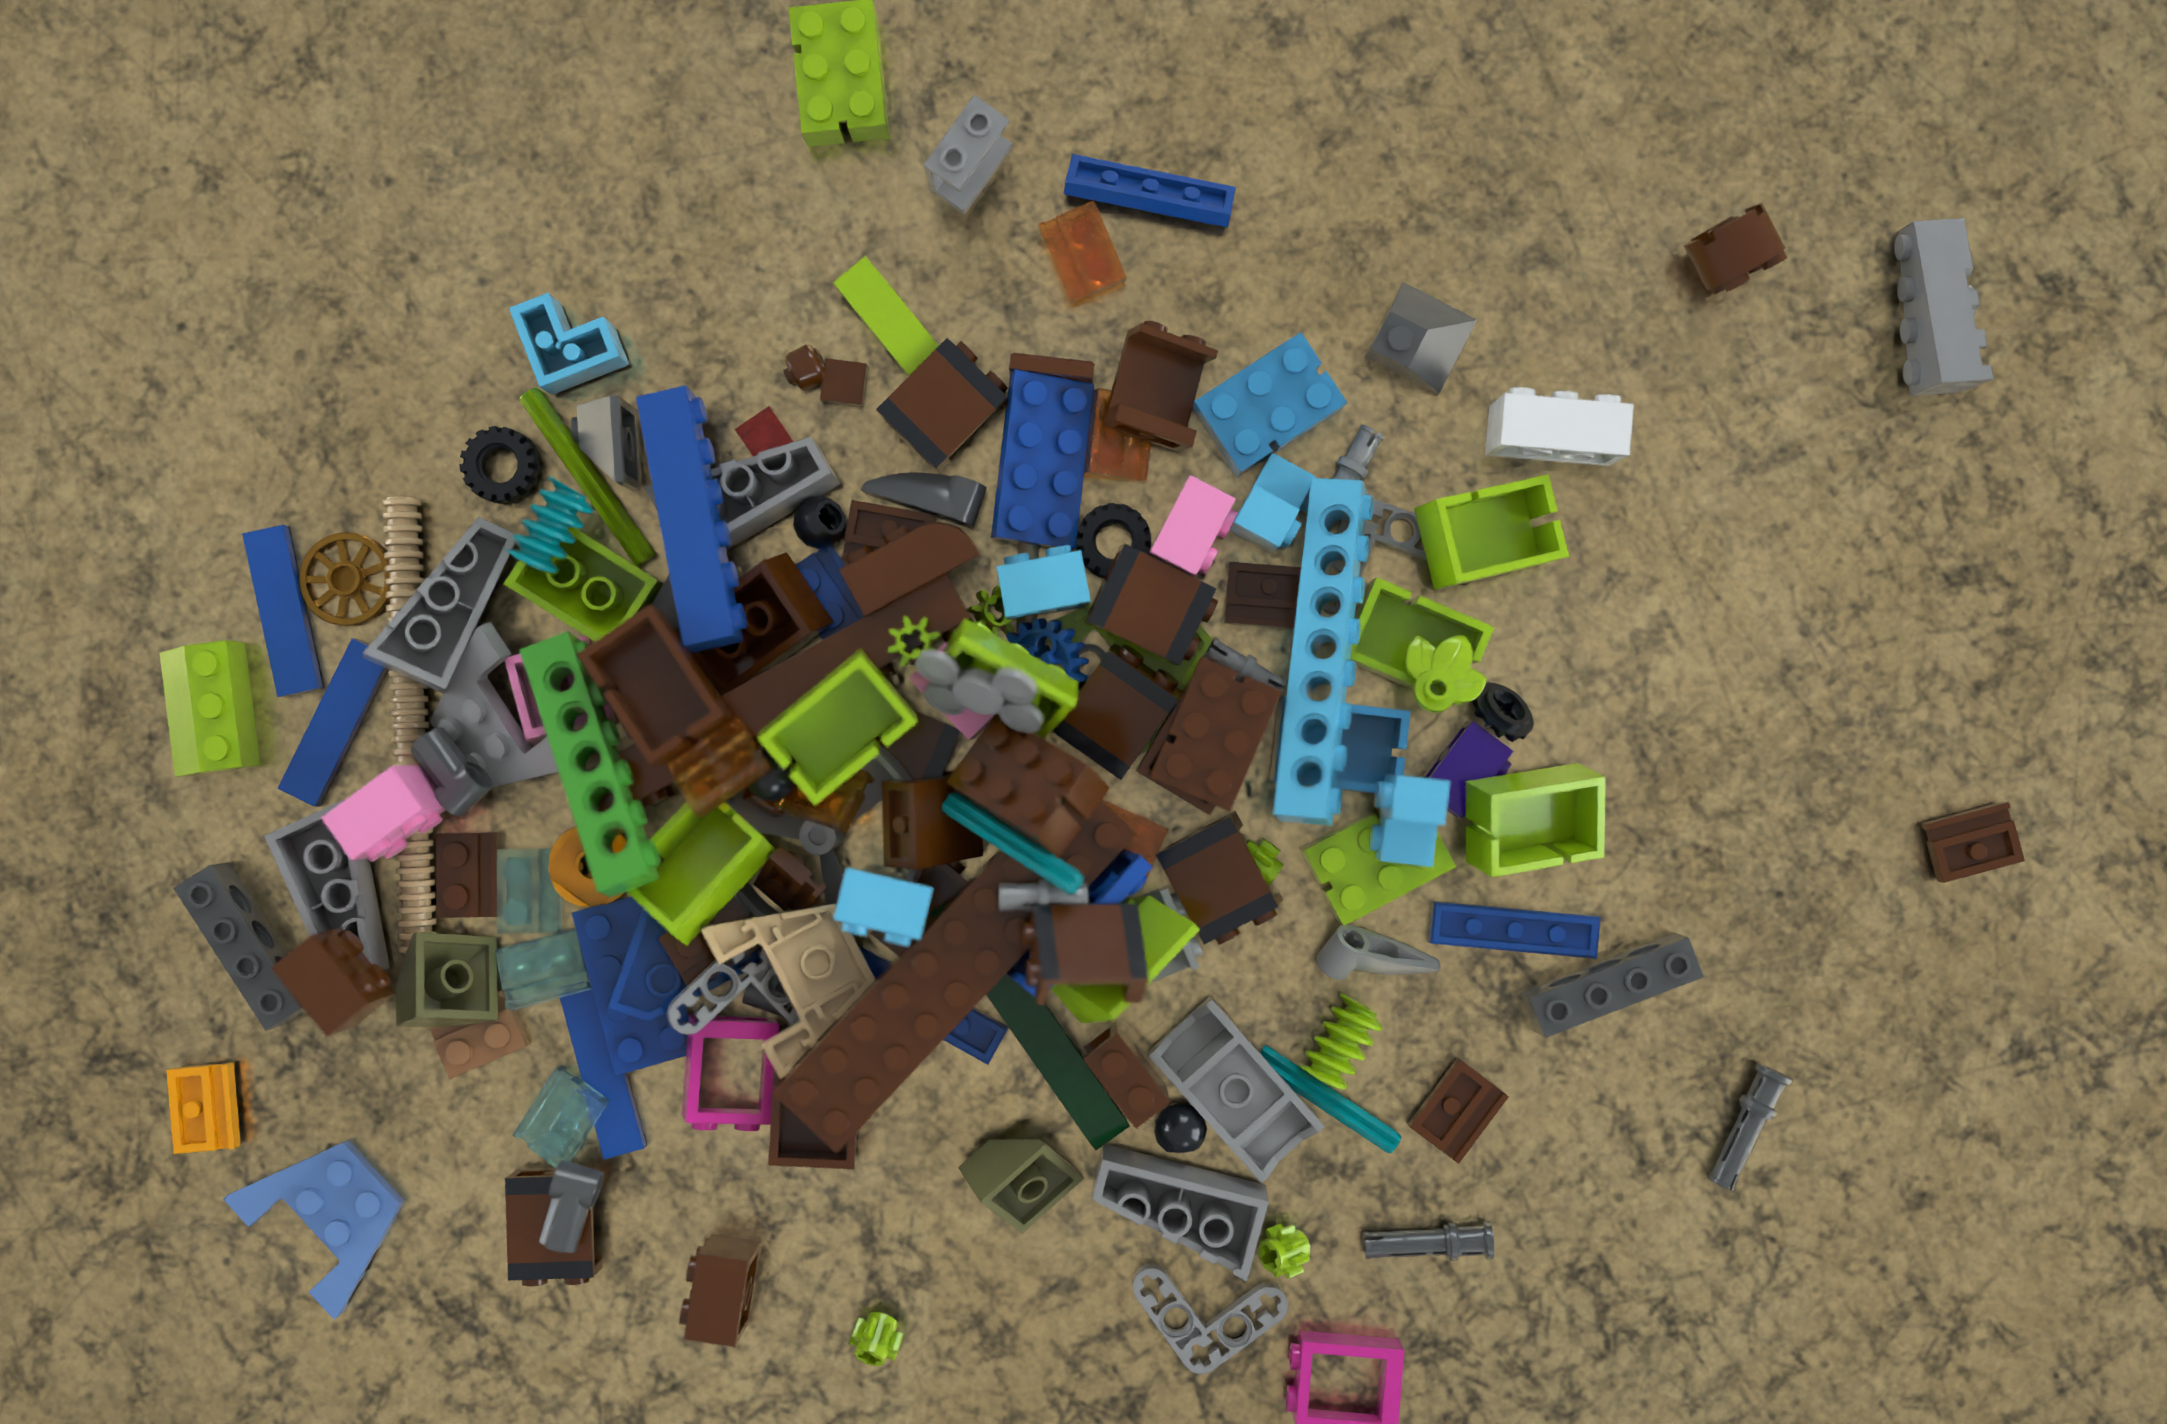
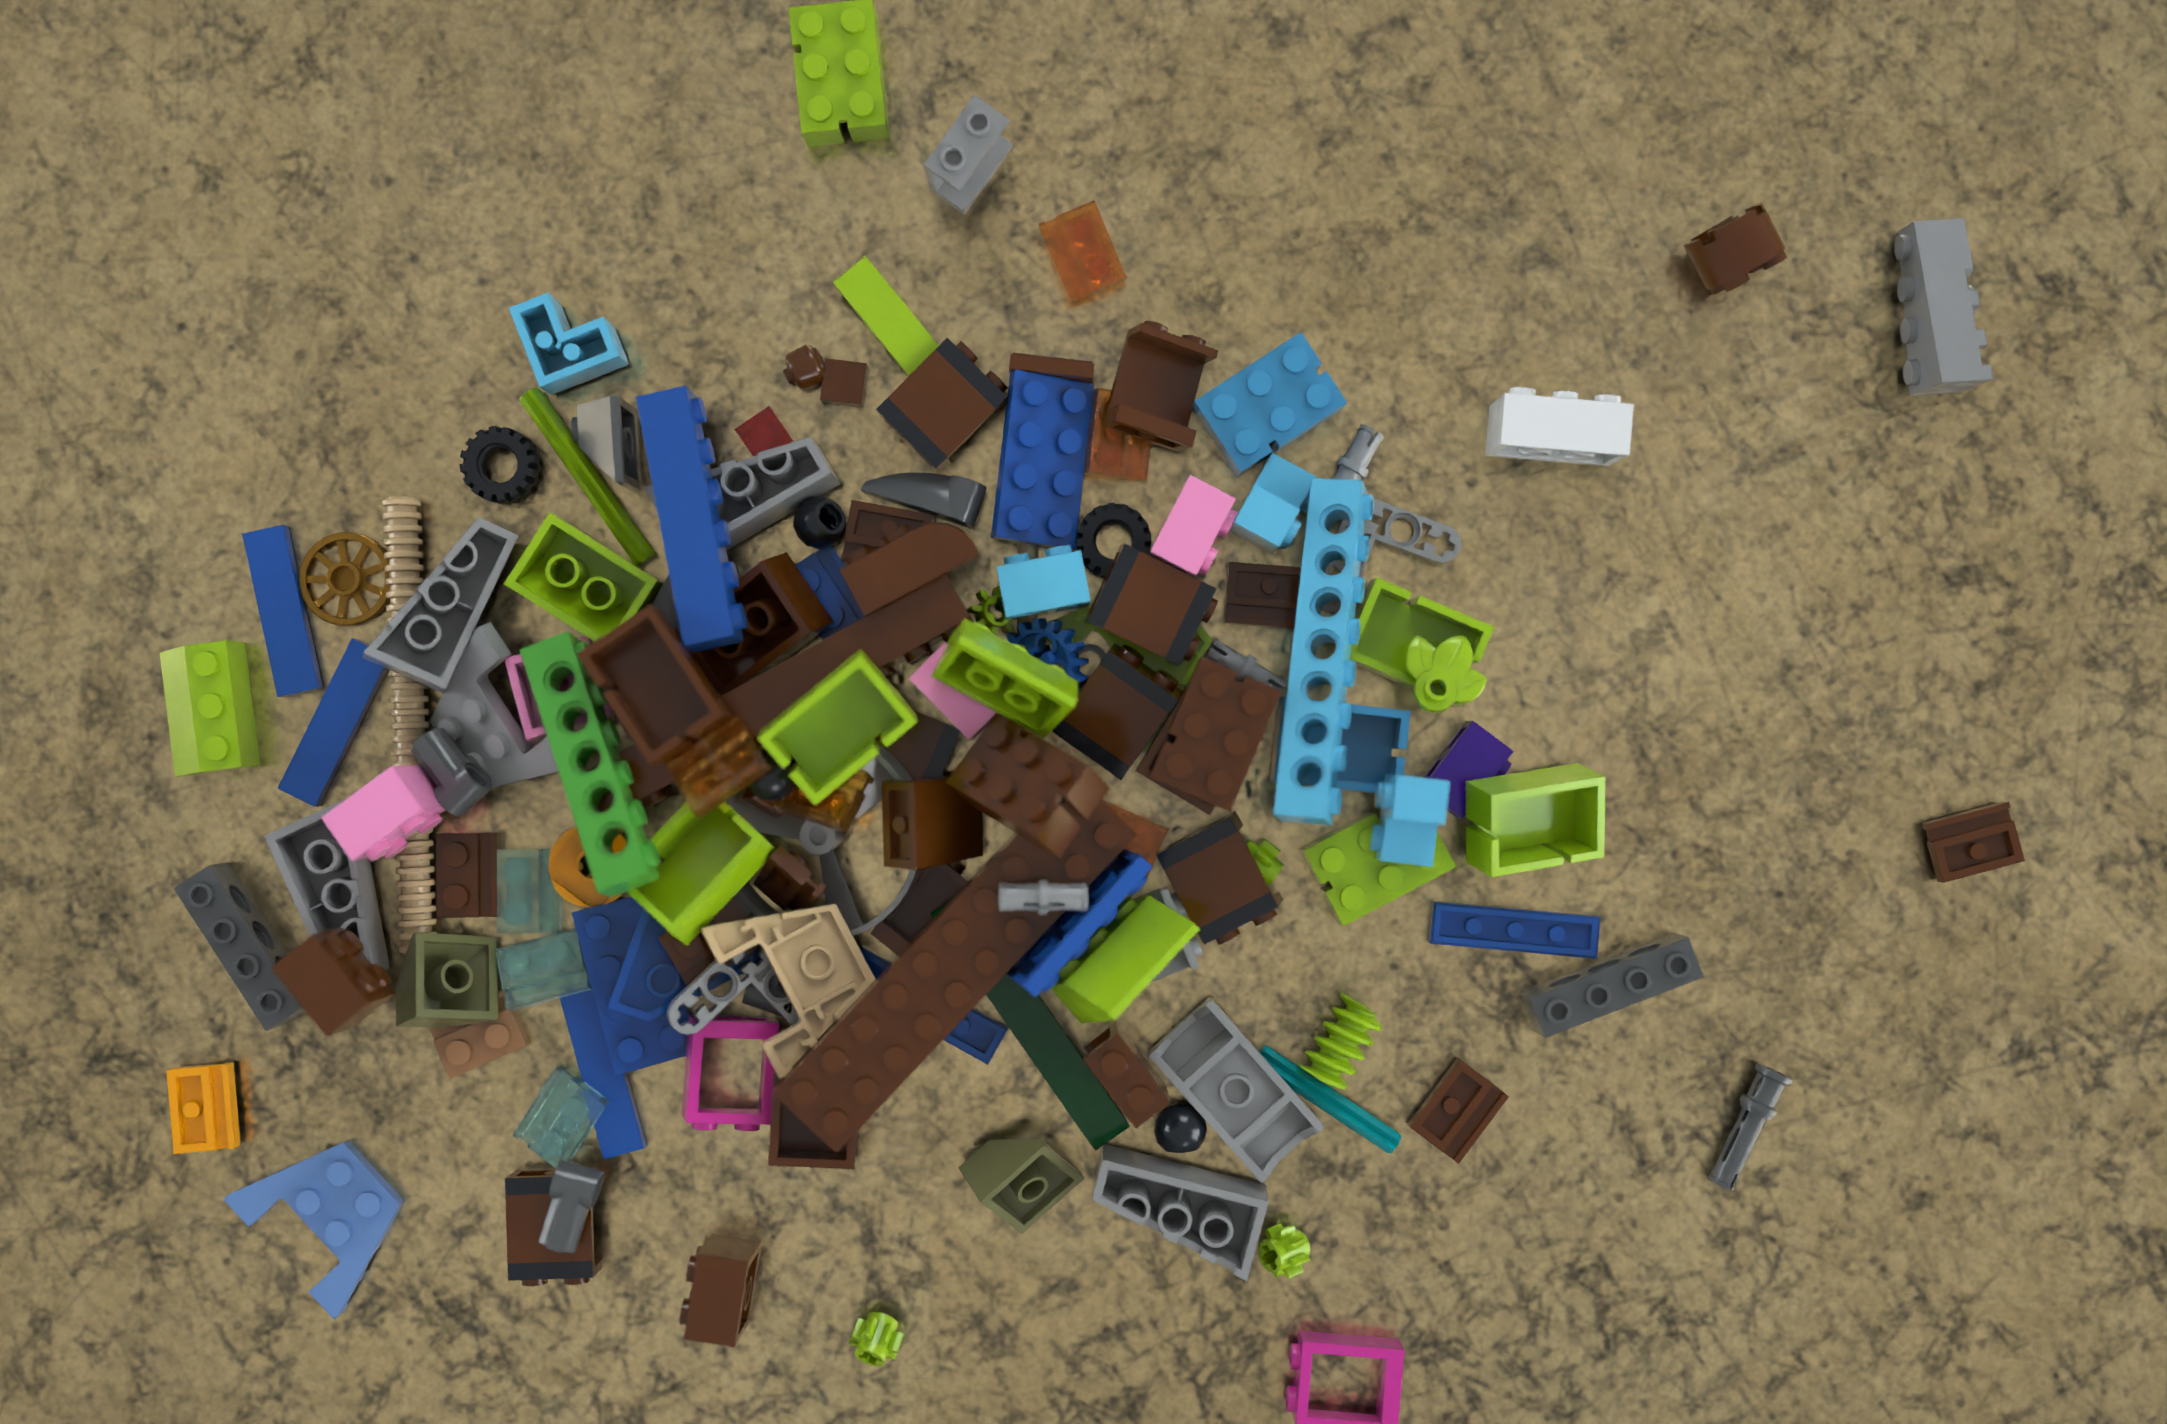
(550, 527): teal piece -> none
(882, 905): medium azure brick -> none
(911, 630): lime gear -> none
(980, 691): light grey piece -> none
(1013, 843): teal axle -> none
(1086, 948): reddish brown panel -> none
(1149, 190): blue plate -> none
(1196, 1330): light grey beam -> none
(1369, 952): light grey piece -> none
(1420, 338): dark grey slope -> none
(1449, 1241): dark grey pin -> none
(1490, 532): lime piece -> none
(1492, 701): black gear -> none

